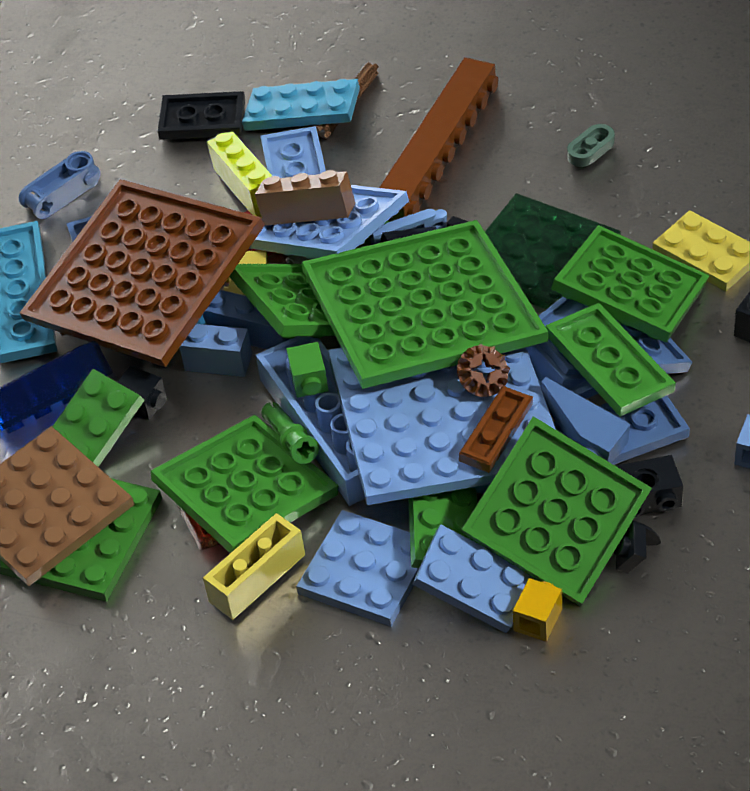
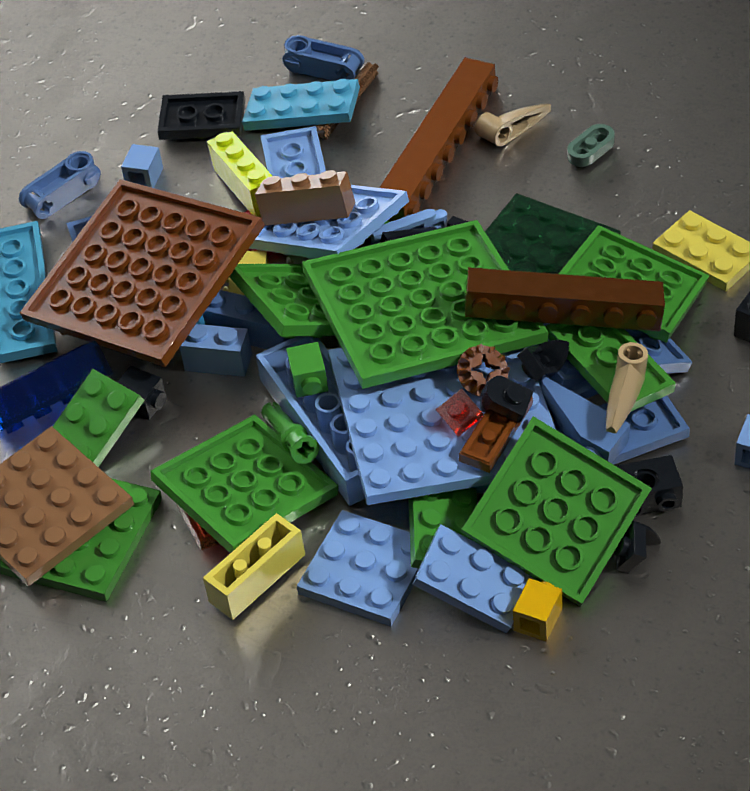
(142, 165): none -> light blue brick
(321, 58): none -> medium blue piece
(460, 412): none -> clear red plate
(505, 398): none -> black plate
(510, 125): none -> tan piece
(544, 359): none -> black plate
(564, 299): none -> reddish brown brick
(626, 384): none -> tan piece

